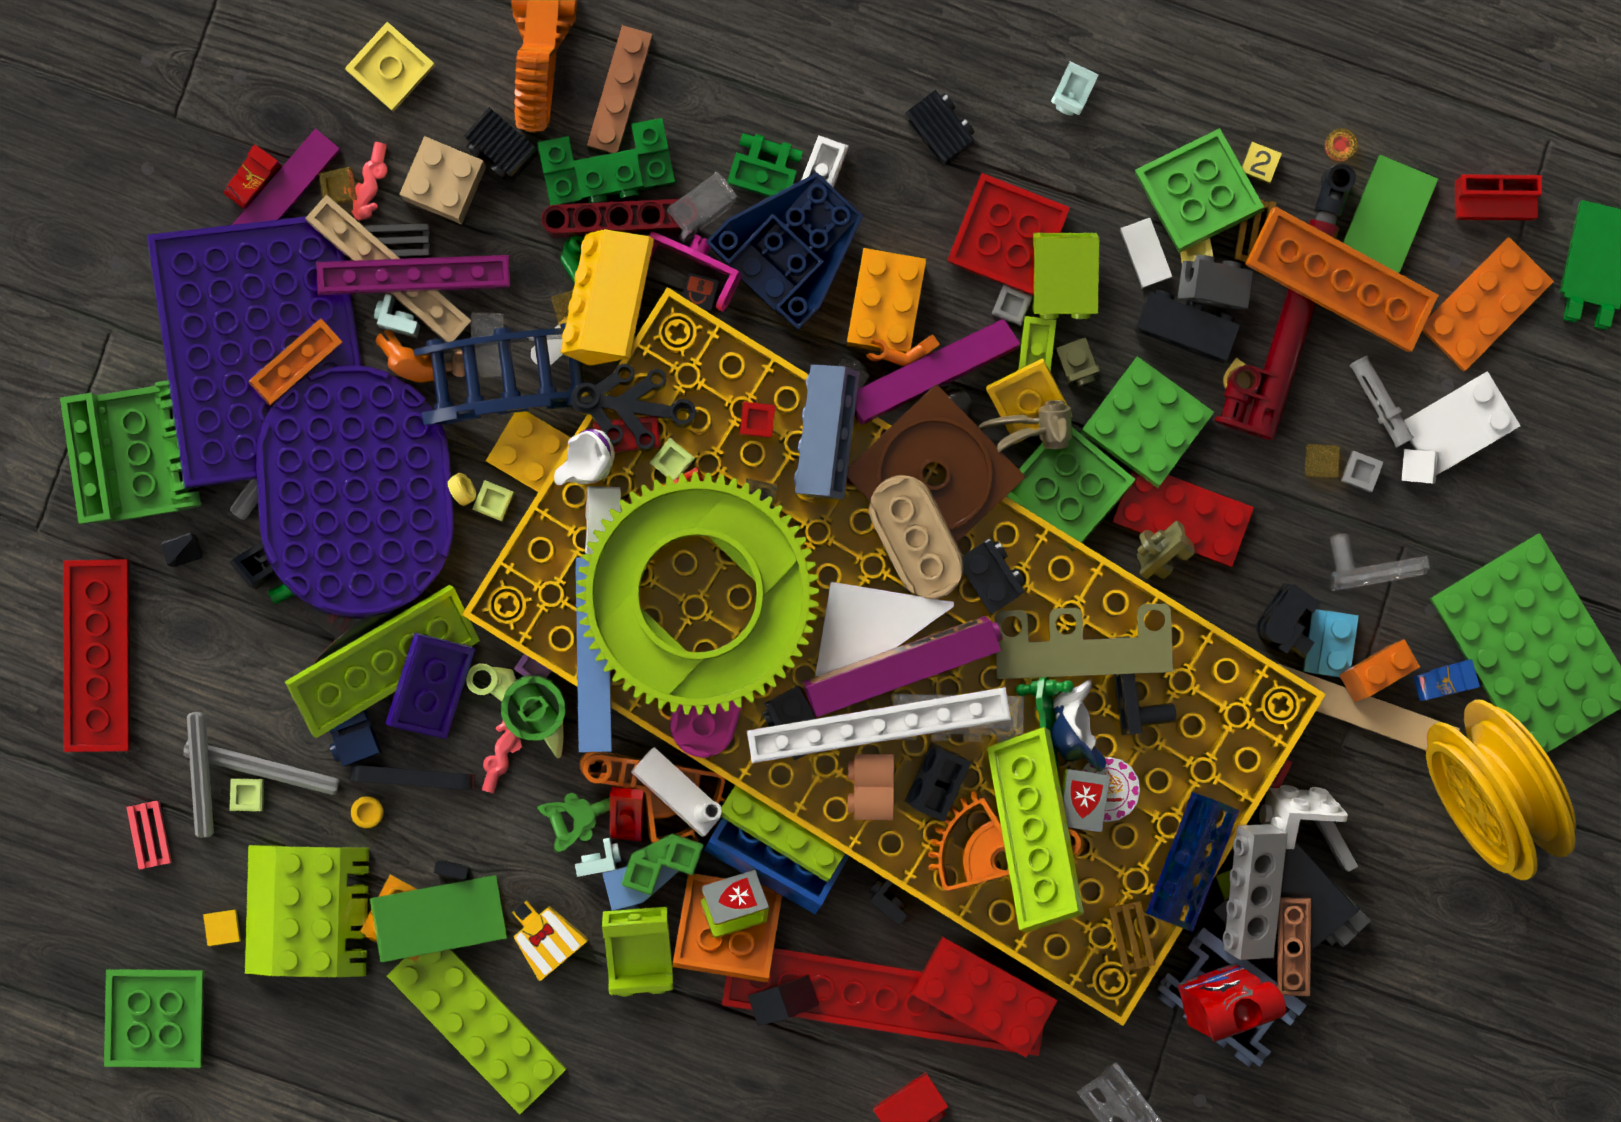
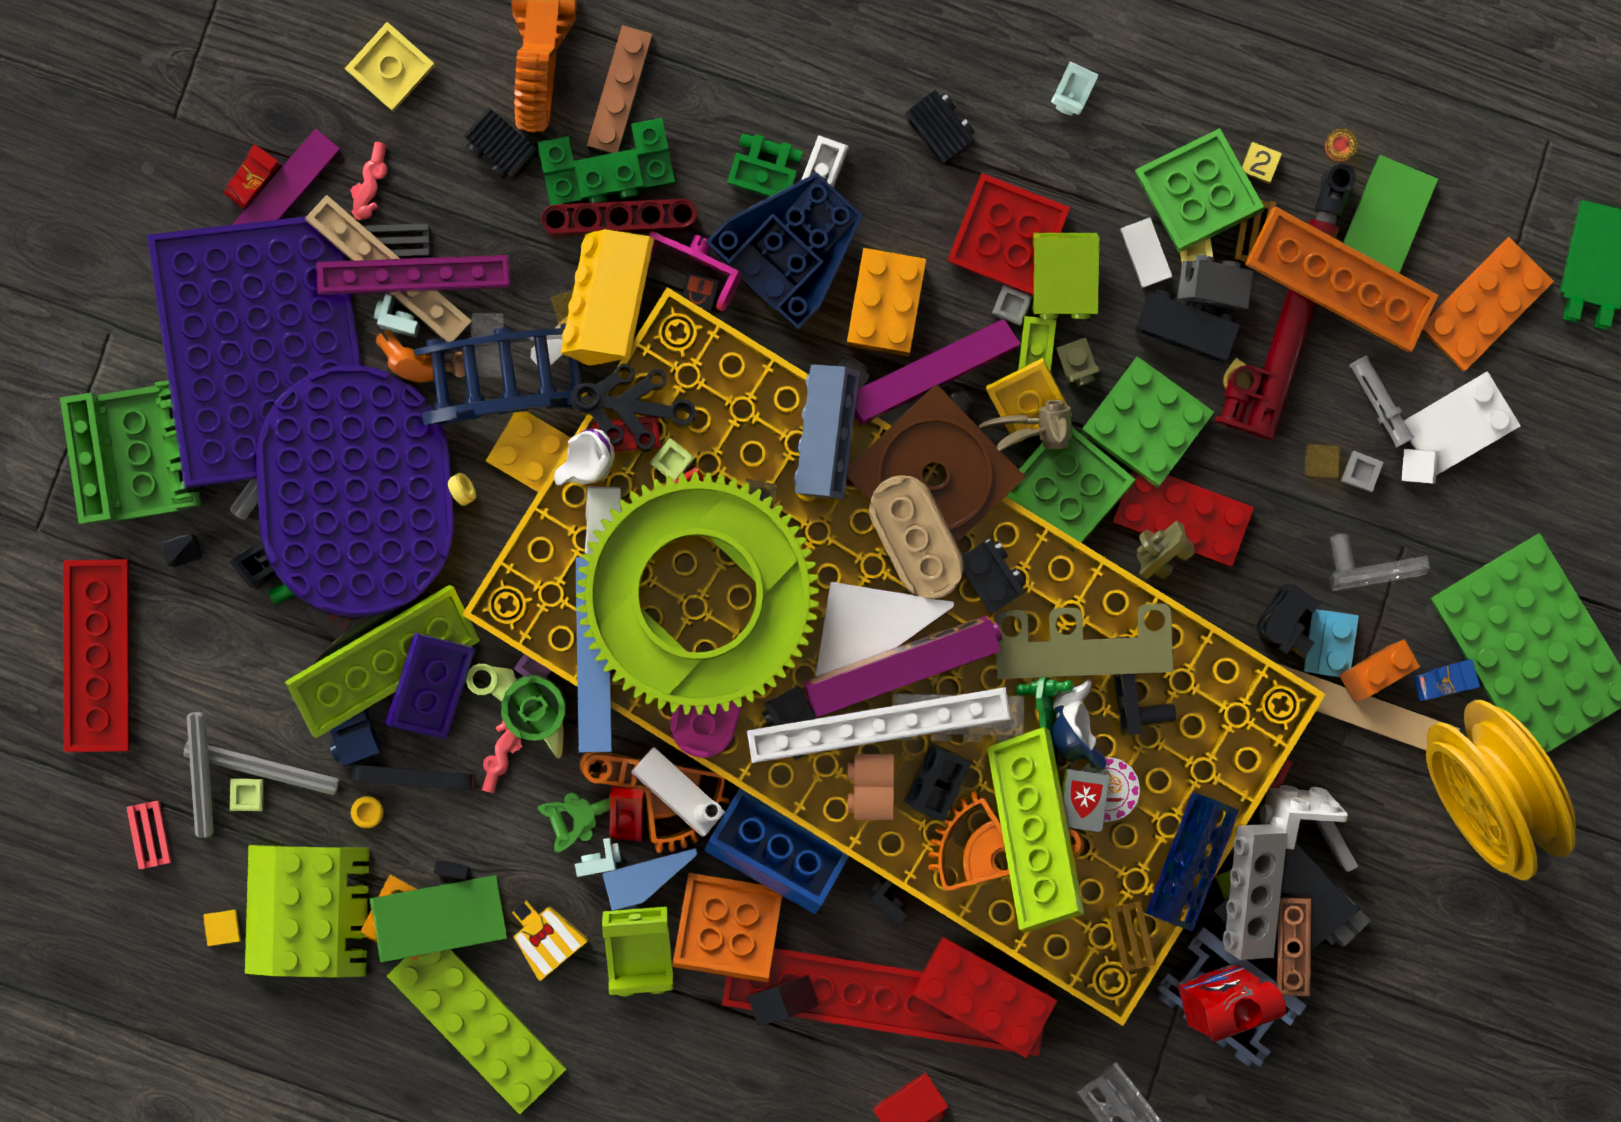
(154, 1018): bright green plate -> none
(295, 361): orange plate -> none
(338, 185): clear yellow tile -> none
(443, 180): tan brick -> none
(493, 500): yellowish green tile -> none
(571, 255): green arm -> none
(669, 851): bright green tile -> none
(702, 205): clear panel -> none
(734, 904): piece -> none
(757, 419): red plate -> none
(781, 833): lime plate -> none
(903, 358): orange arm -> none
(1497, 197): red piece -> none

